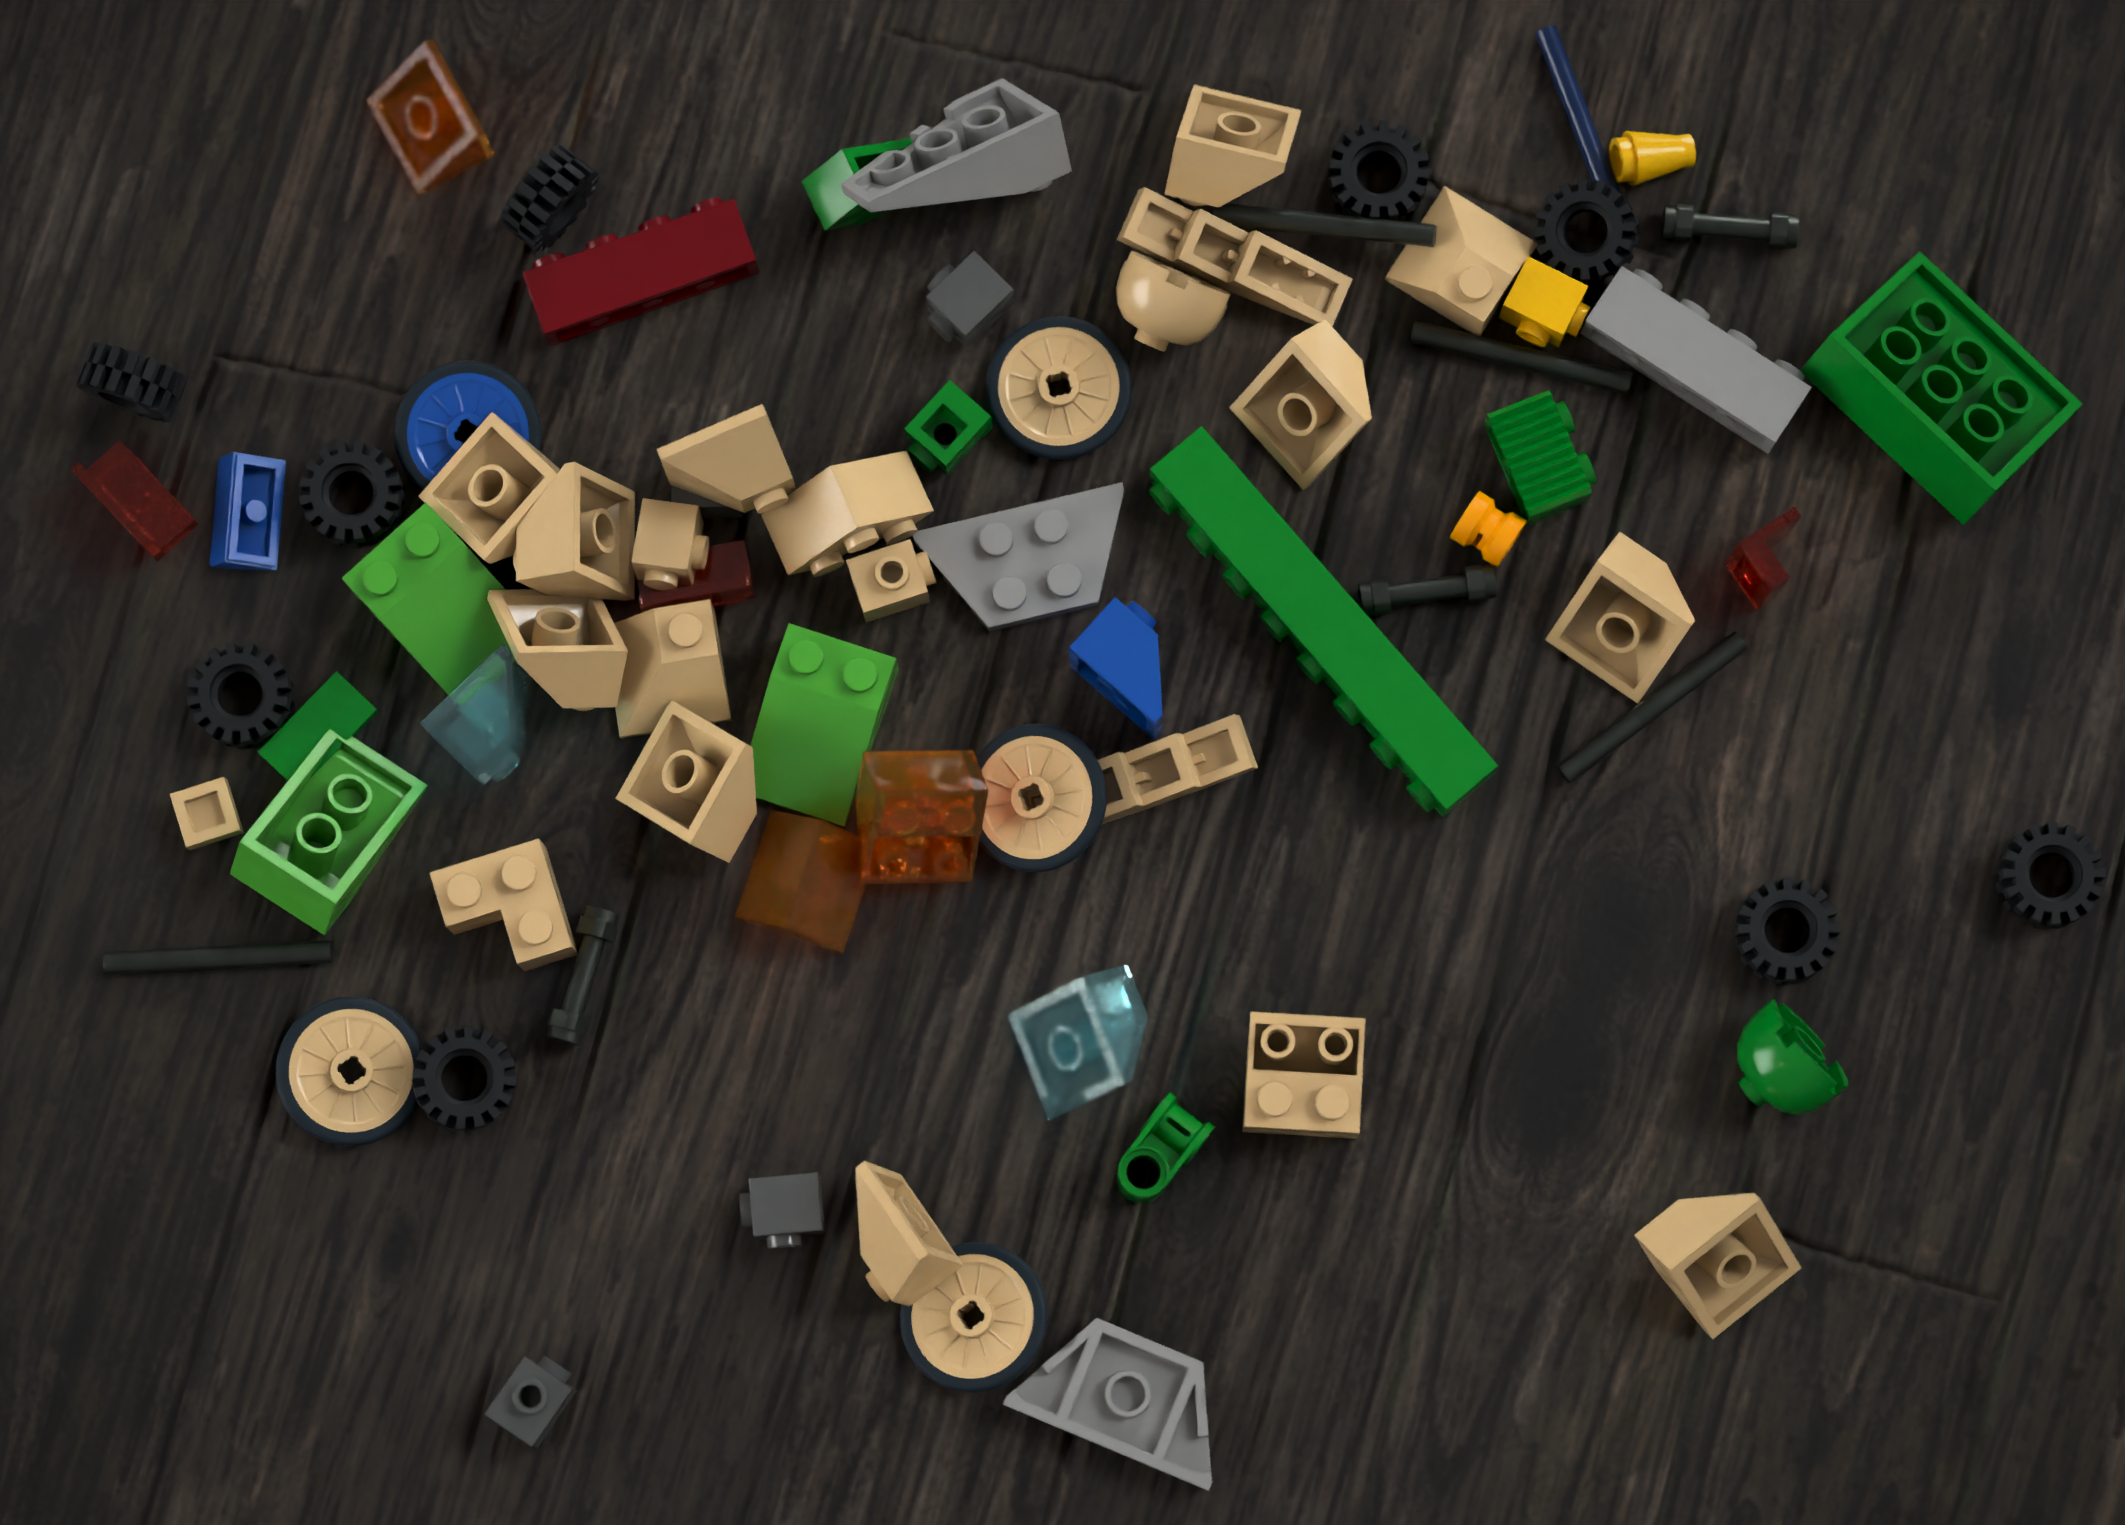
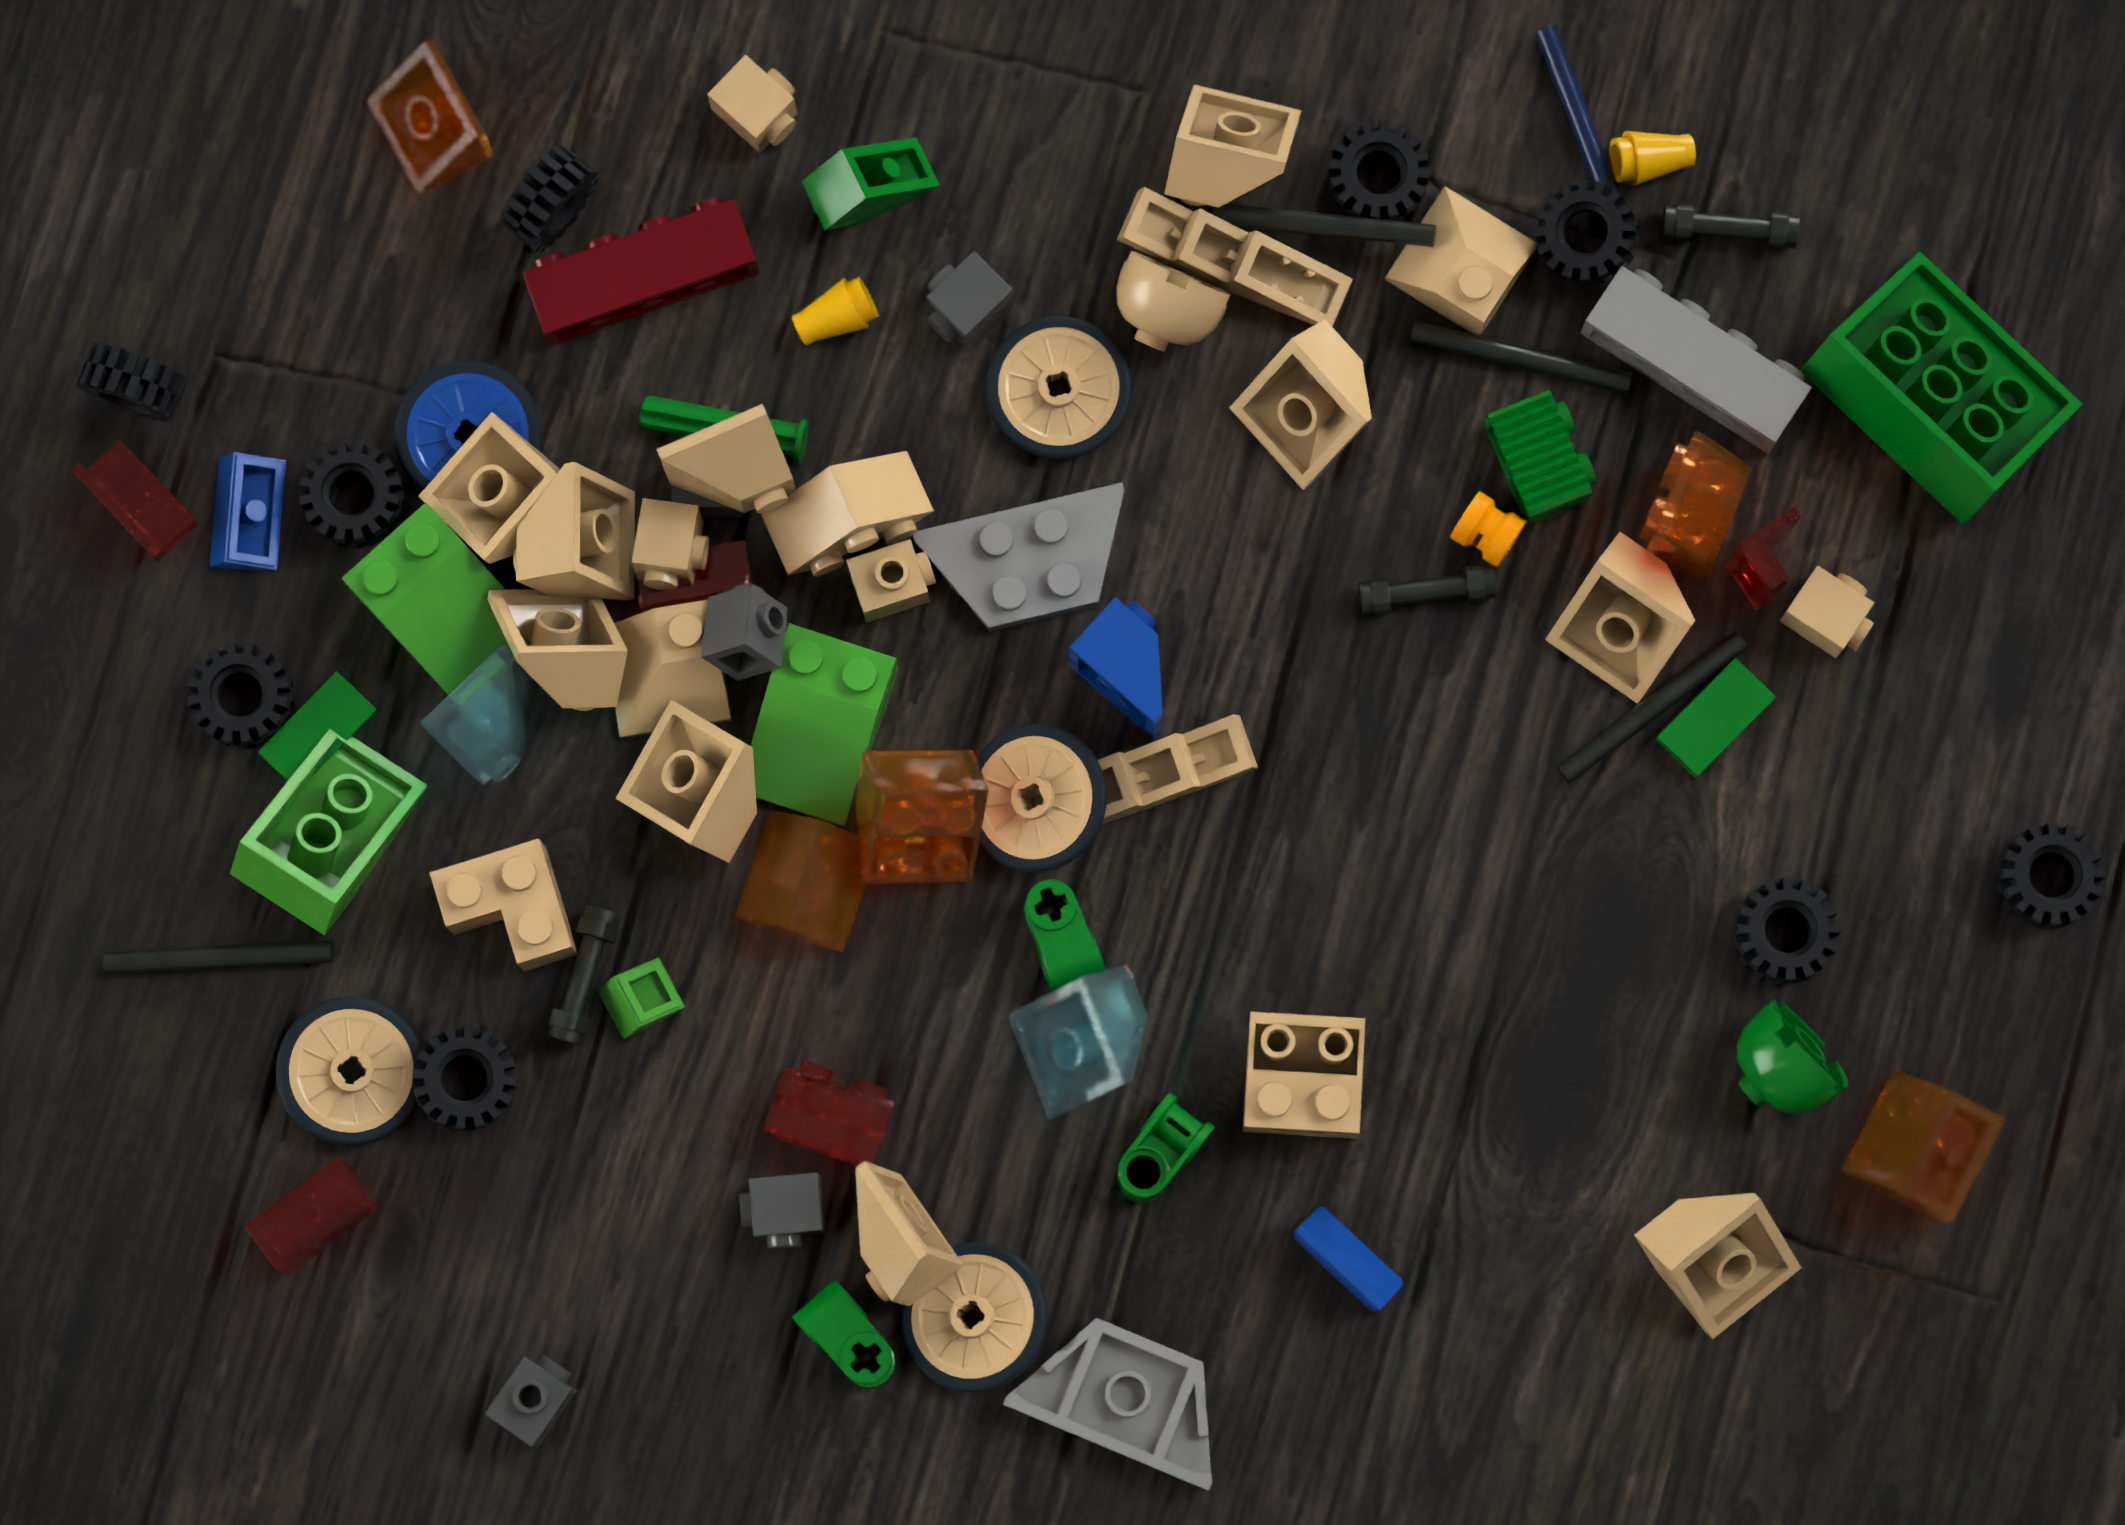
(206, 813): tan plate -> none
(312, 1216): none -> clear red brick
(640, 997): none -> bright green slope
(688, 418): none -> green axle
(744, 632): none -> dark grey brick
(755, 103): none -> tan brick
(830, 1116): none -> clear red brick
(836, 312): none -> yellow cone
(840, 1330): none -> green piece
(951, 410): green brick -> none
(985, 148): light grey wedge -> none
(1062, 946): none -> green piece
(1321, 622): green brick -> none
(1348, 1259): none -> blue slope
(1545, 304): yellow brick -> none
(1699, 506): none -> clear orange slope
(1715, 718): none -> green tile
(1830, 612): none -> tan brick
(1923, 1146): none -> clear orange slope

